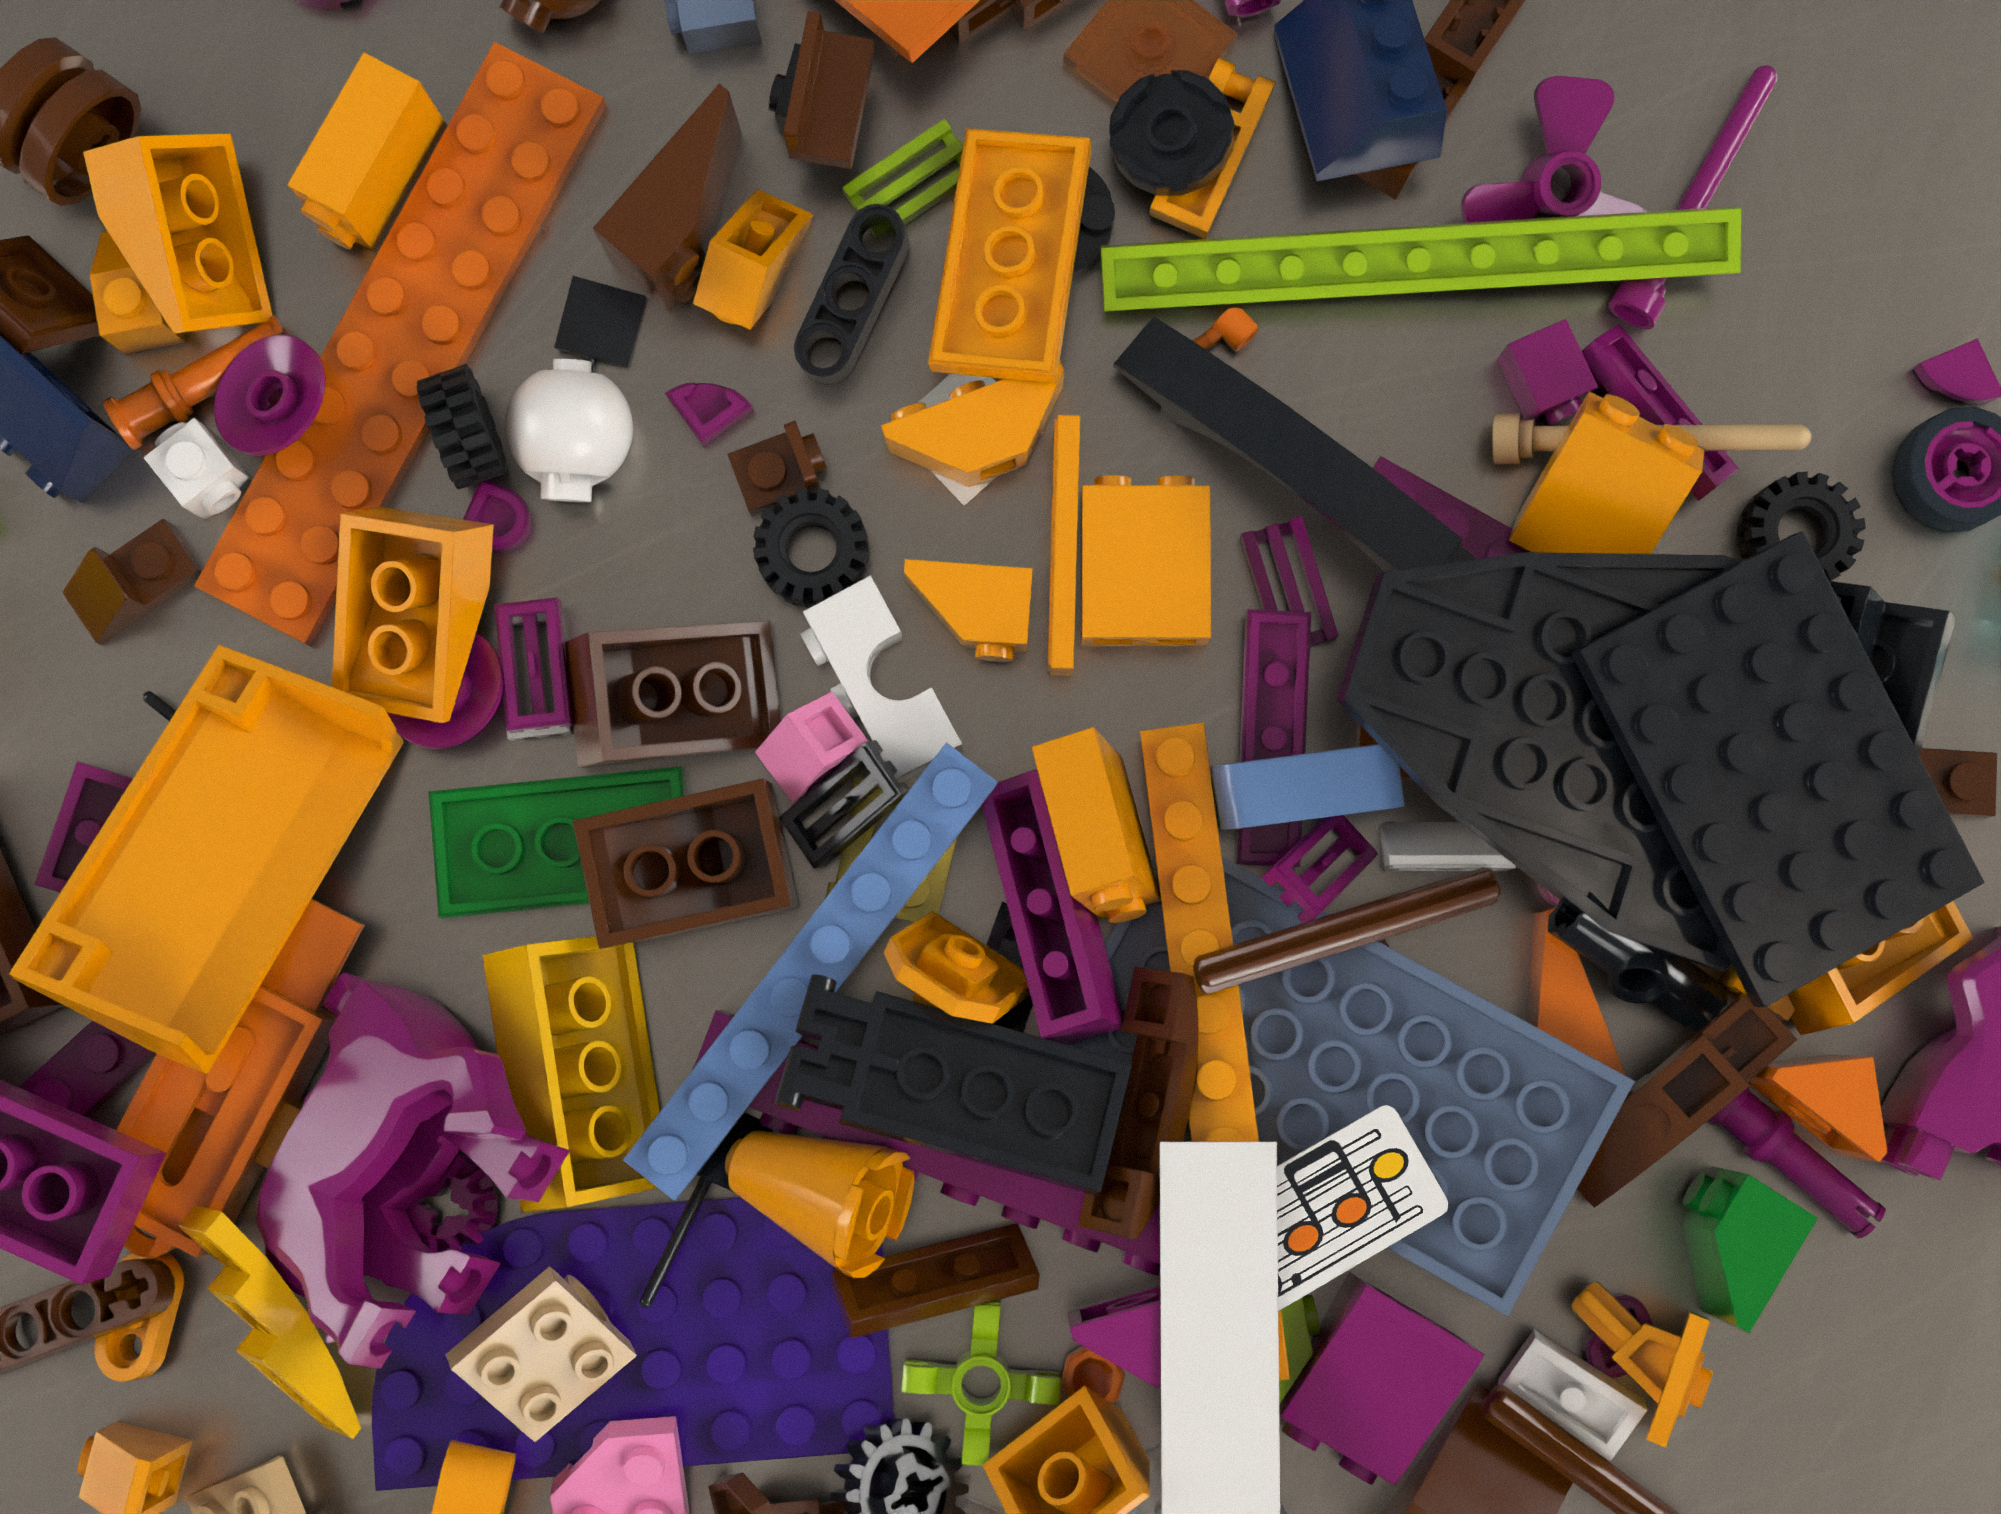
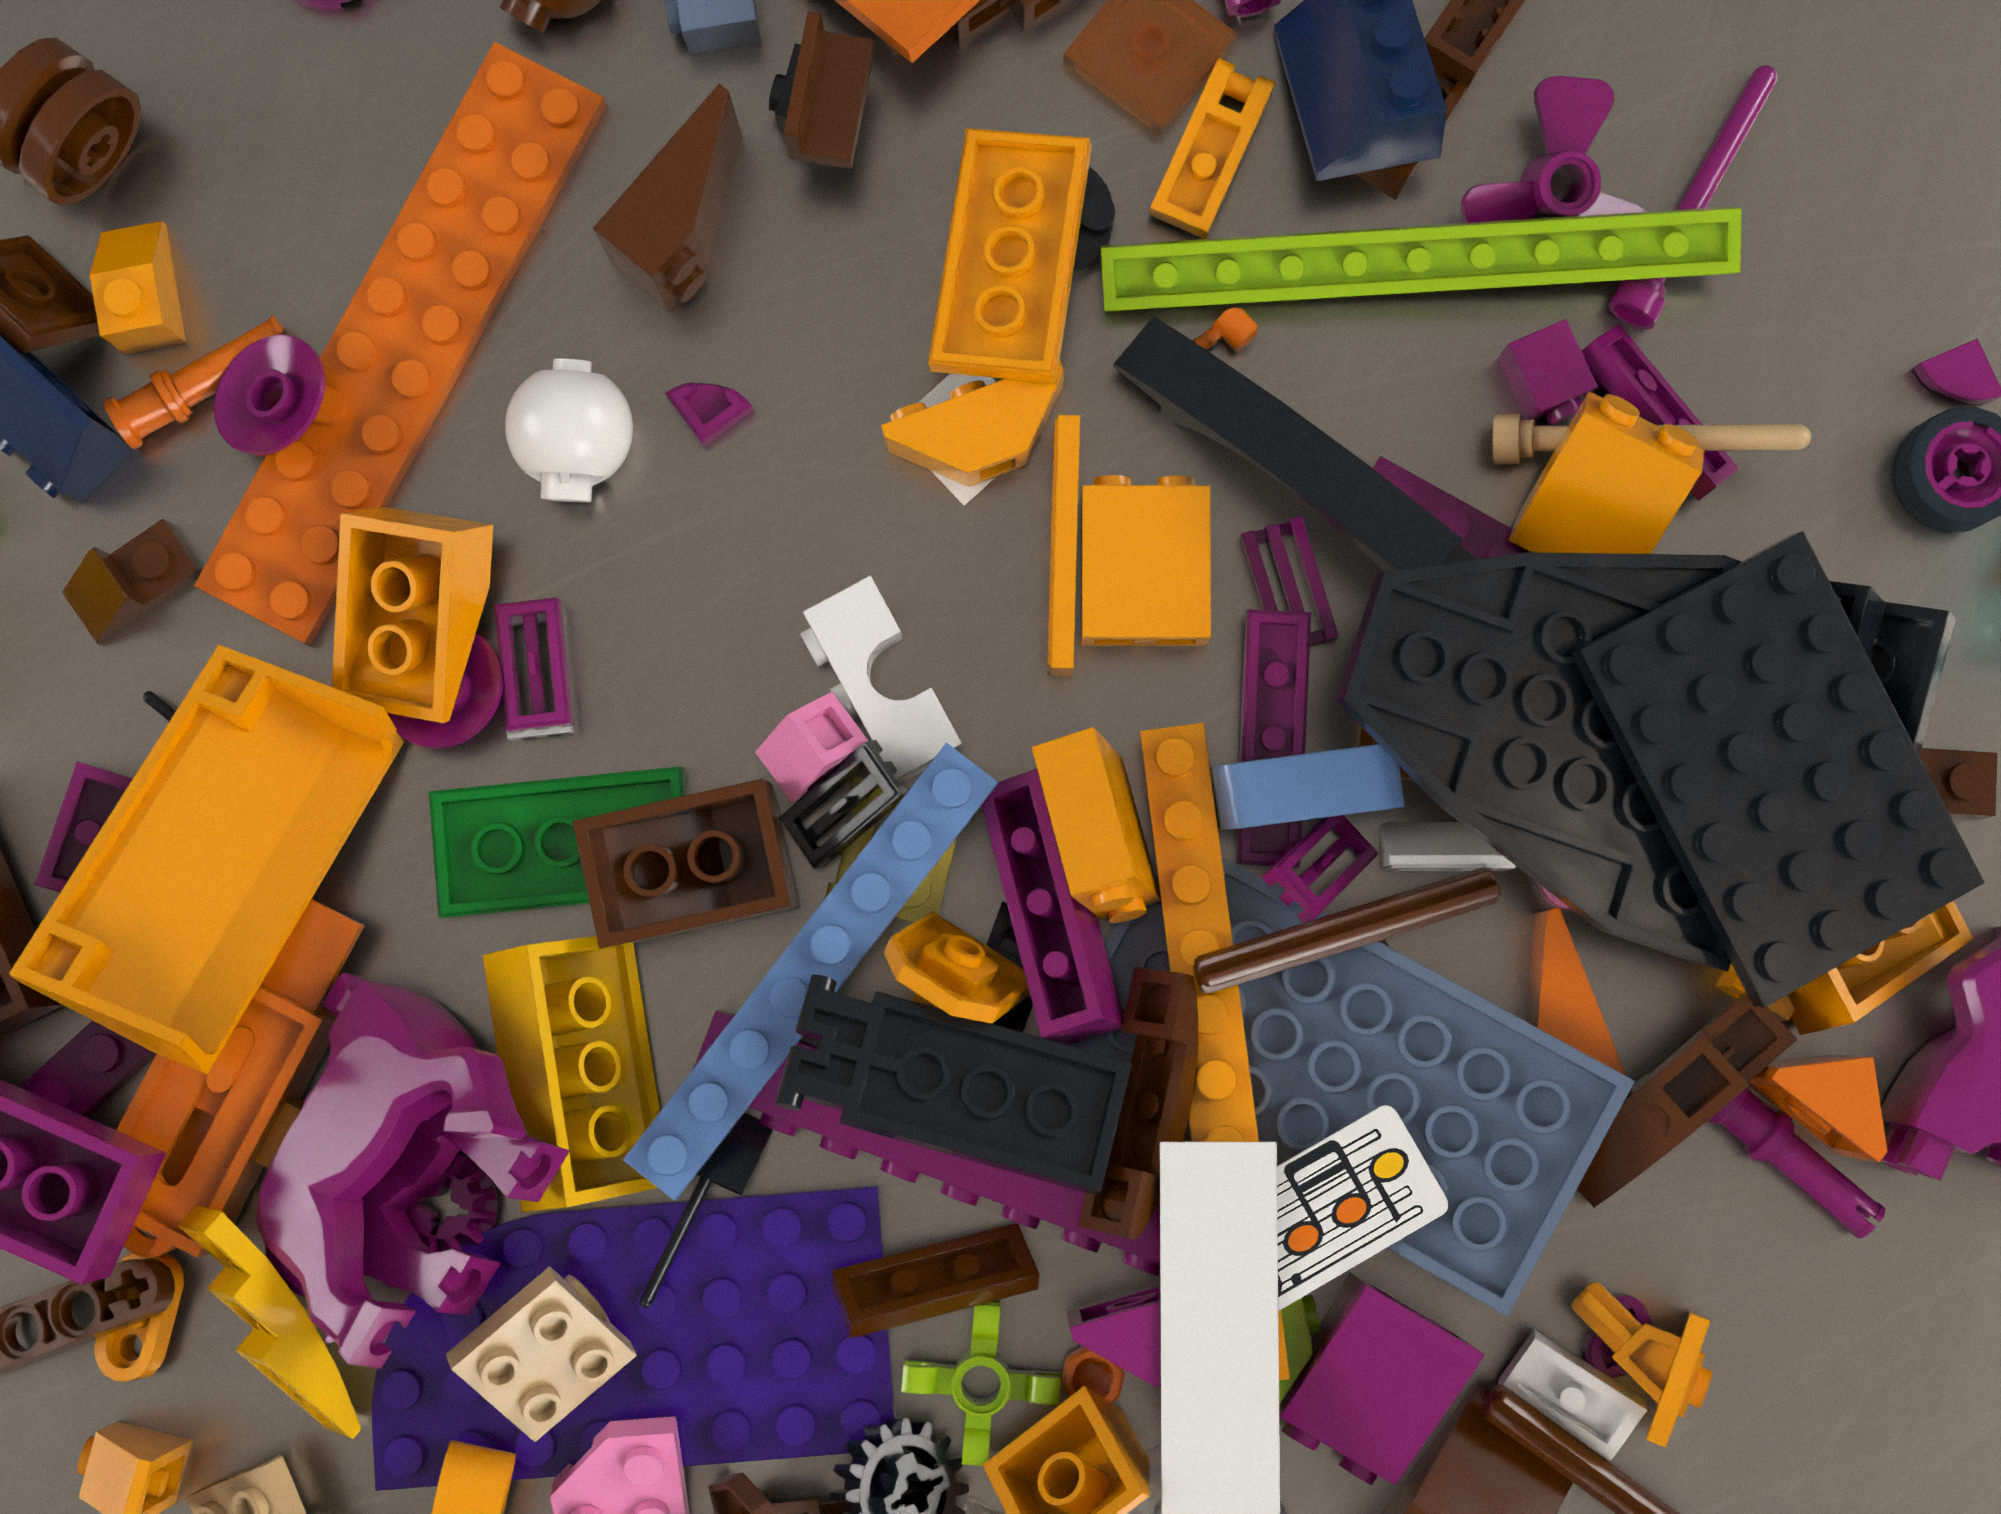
(183, 227): light orange slope -> none
(198, 468): white brick -> none
(367, 154): light orange brick -> none
(461, 426): black tyre -> none
(505, 510): magenta tile -> none
(599, 322): black piece -> none
(671, 692): reddish brown slope -> none
(751, 259): light orange slope -> none
(777, 468): reddish brown bracket -> none
(801, 511): black tyre -> none
(825, 1193): light orange cone -> none
(851, 264): black beam -> none
(899, 160): lime tile -> none
(977, 604): light orange slope -> none
(1171, 133): black tile -> none
(1641, 972): black piece -> none
(1739, 1243): green slope -> none
(1815, 497): black tyre -> none

